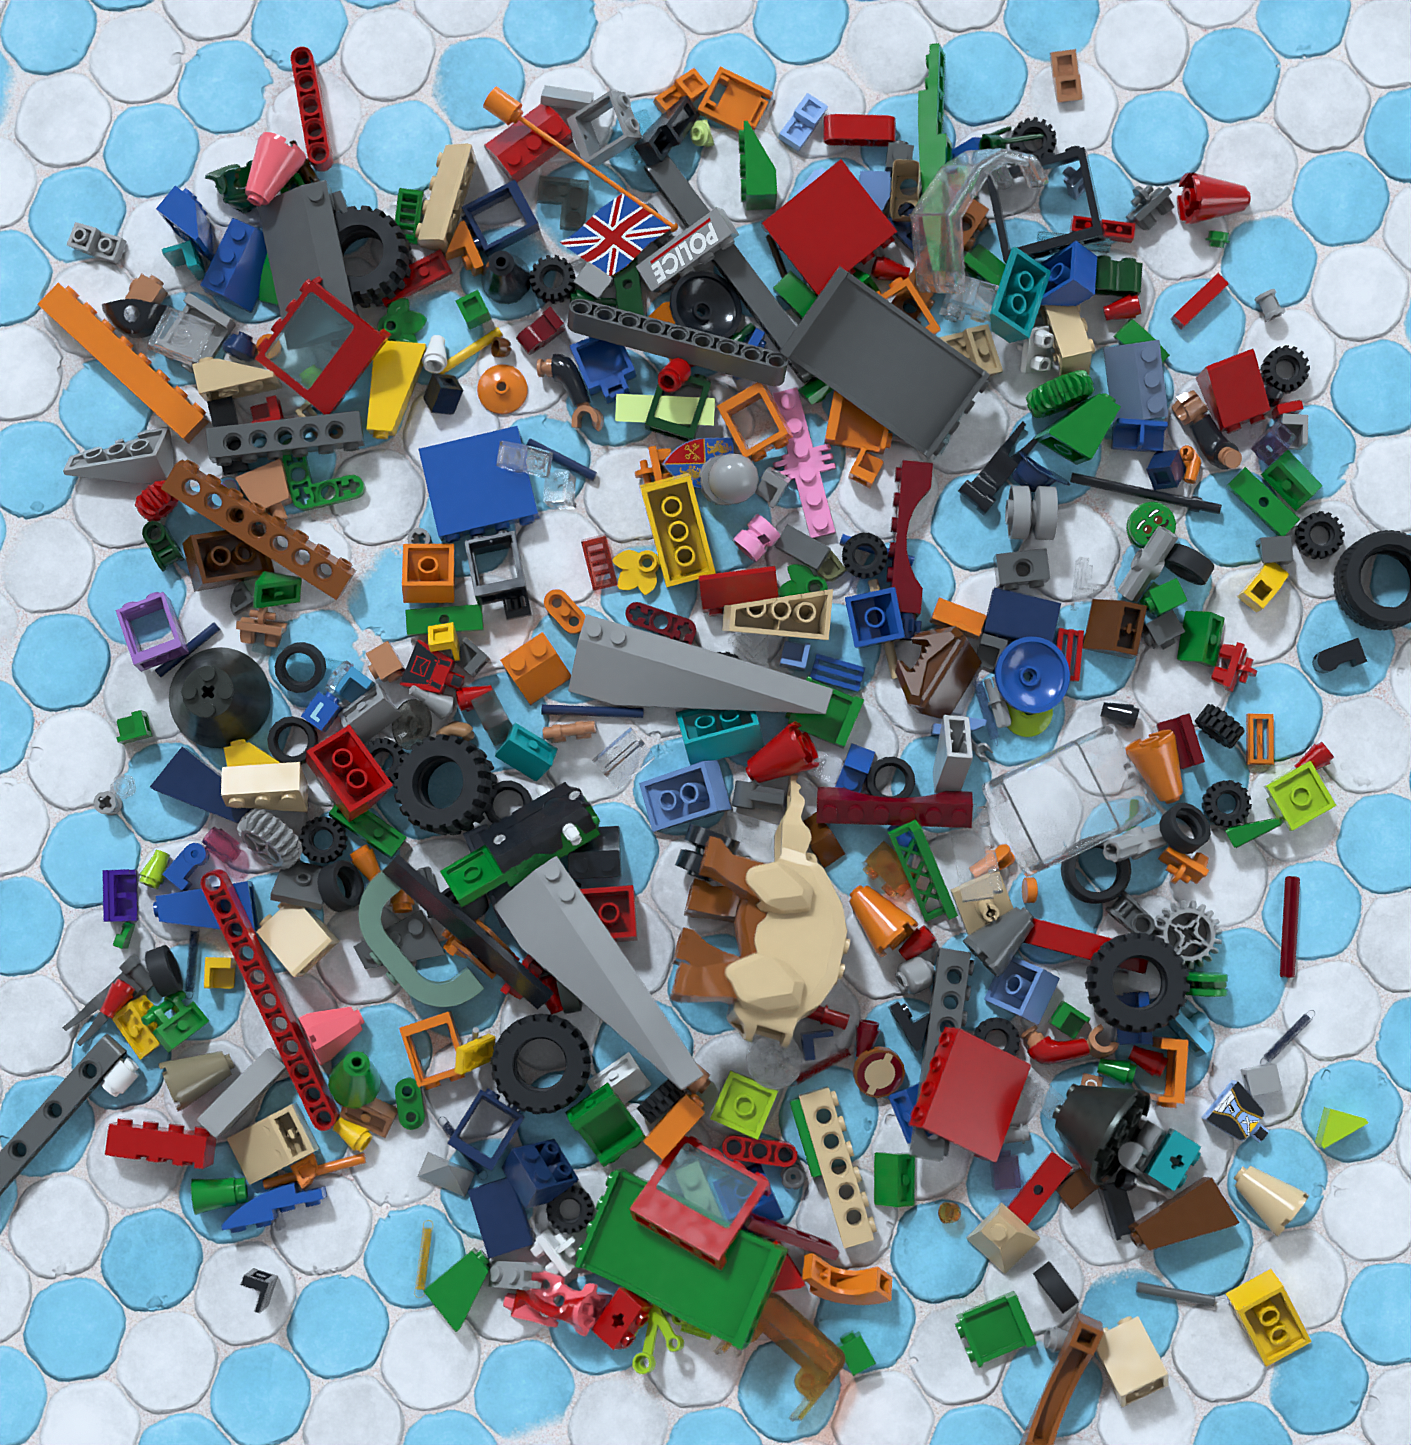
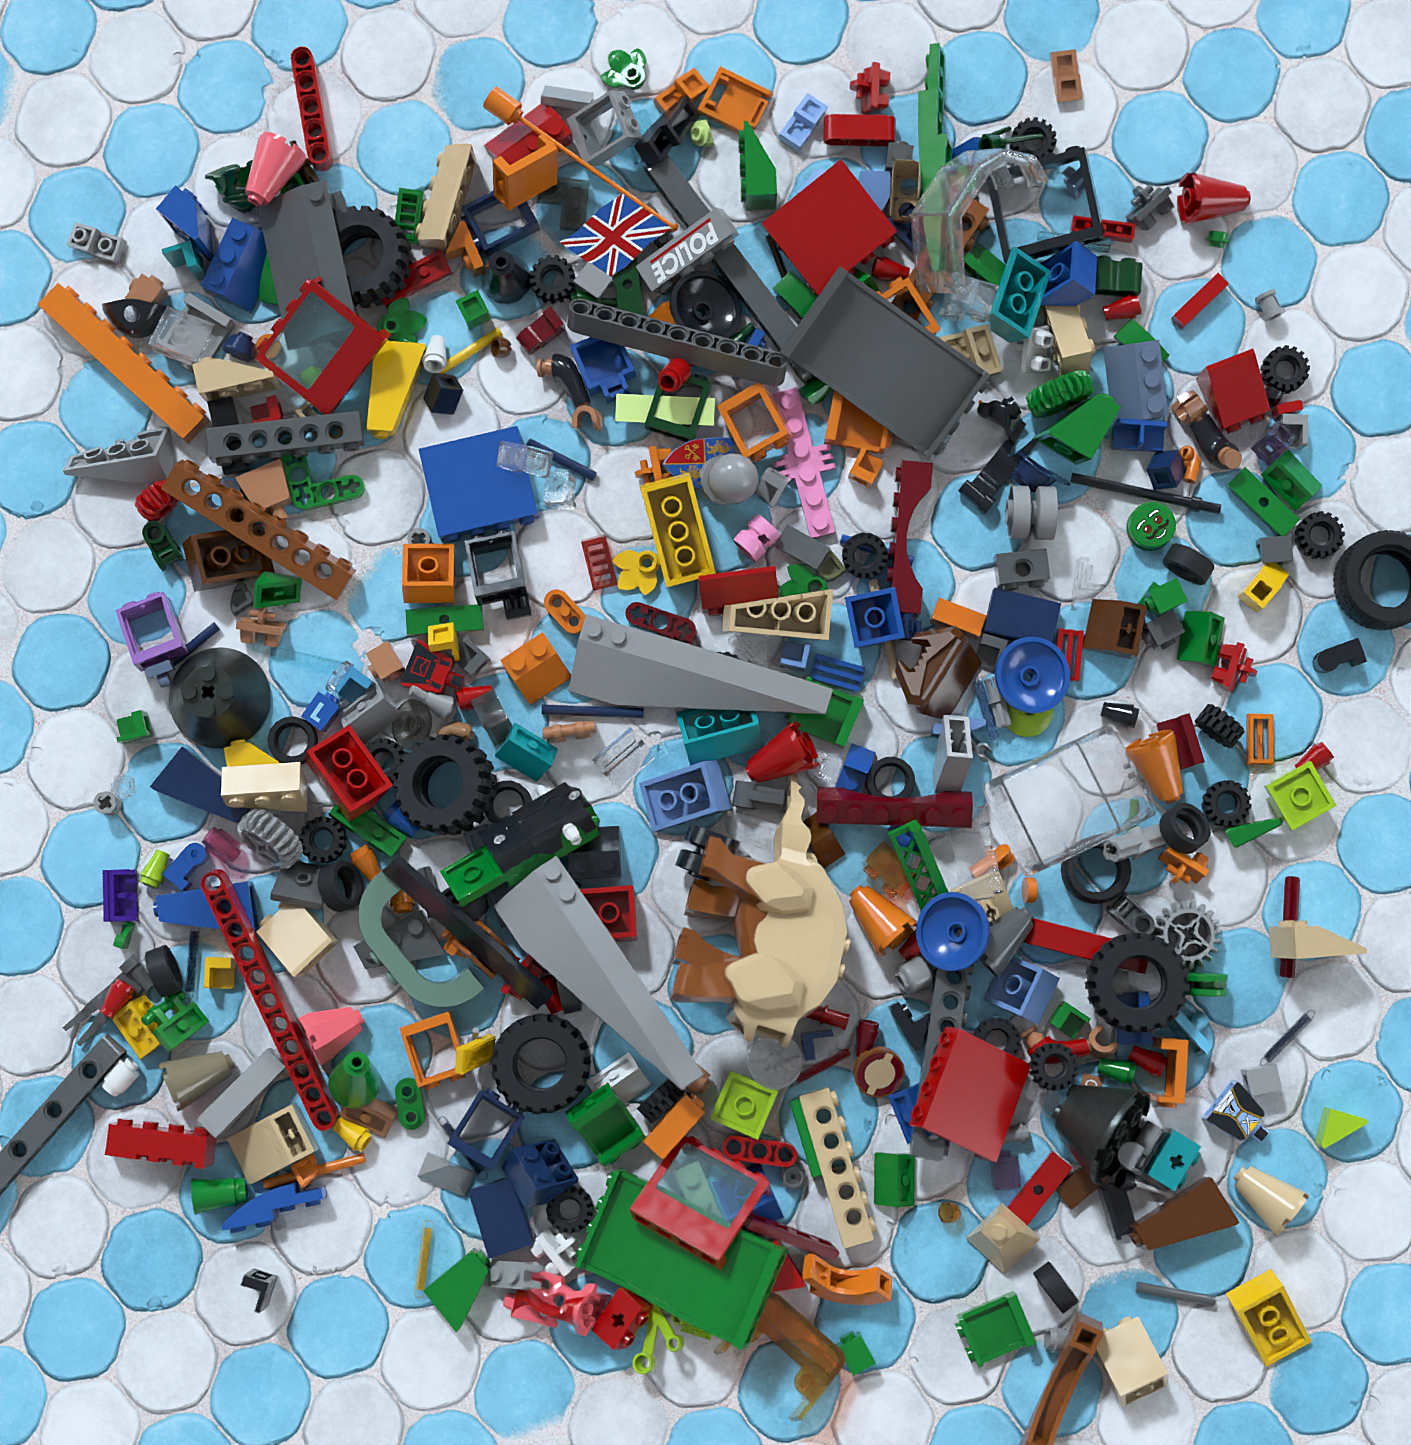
(161, 672): none -> sand blue tile
(286, 680): black tyre -> none
(399, 821): none -> blue cone
(502, 401): orange dish -> none
(526, 177): none -> orange panel
(623, 66): none -> green plate
(868, 88): none -> red hips
(939, 927): none -> blue dish
(1000, 412): none -> black animal
(1069, 1066): none -> black tyre
(1147, 563): light grey piece -> none
(1300, 941): none -> tan slope

